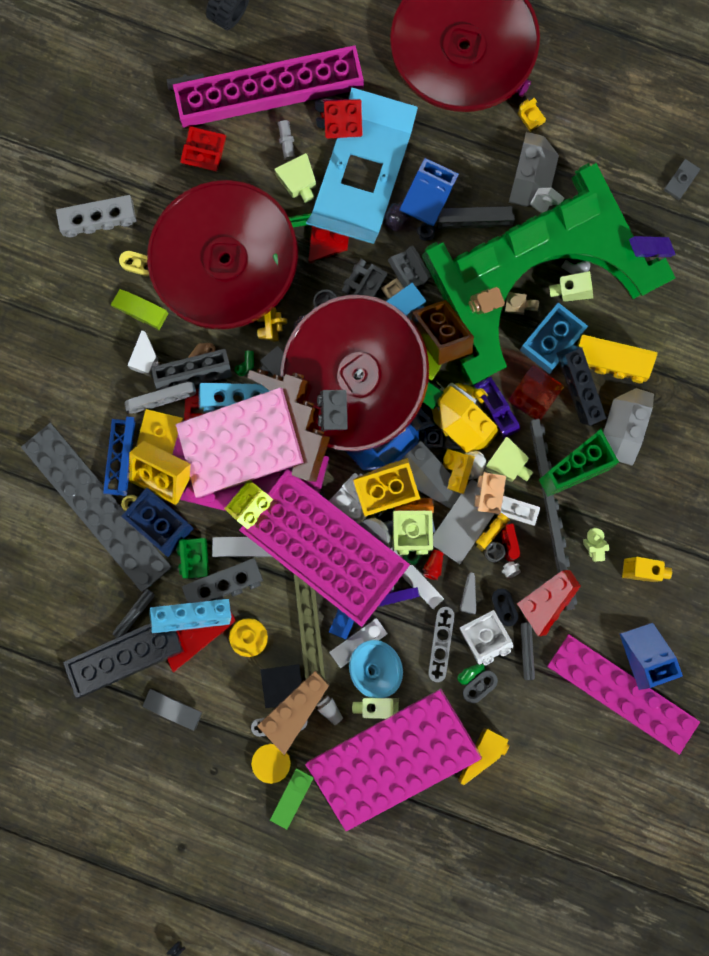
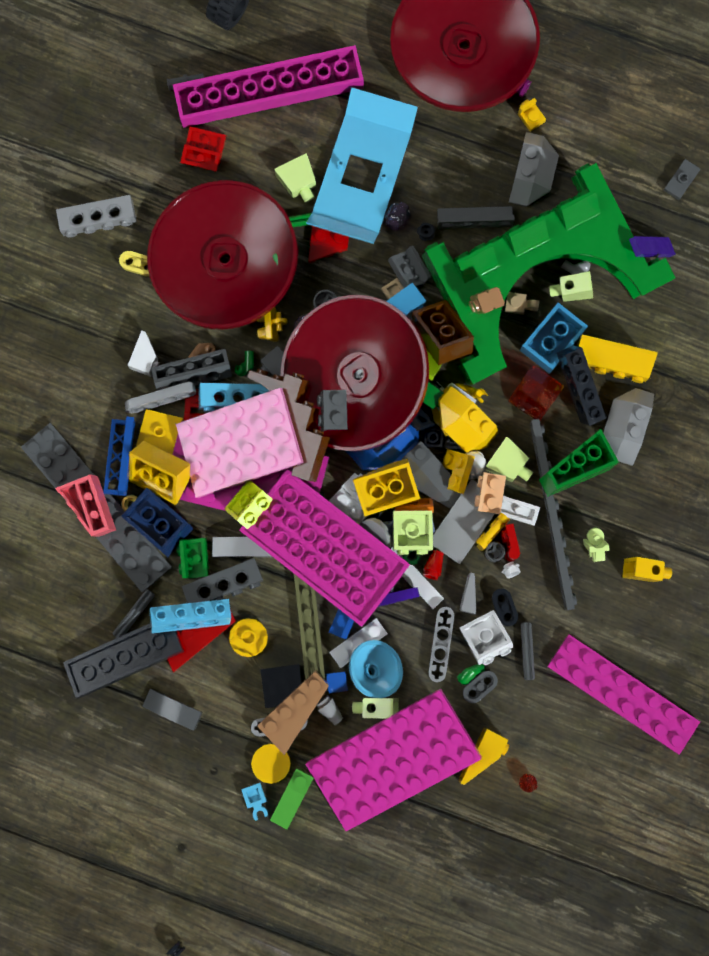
(89, 504): none -> coral wedge
(140, 309): lime slope -> none
(254, 797): none -> medium azure plate
(286, 140): light grey pin -> none
(337, 682): none -> blue slope
(340, 117): red plate -> none
(370, 283): dark grey plate -> none
(429, 192): blue slope -> none
(498, 408): dark purple slope -> none
(528, 783): none -> clear red plate
(544, 198): white bracket -> none
(548, 601): wedge -> none
(650, 657): blue slope -> none

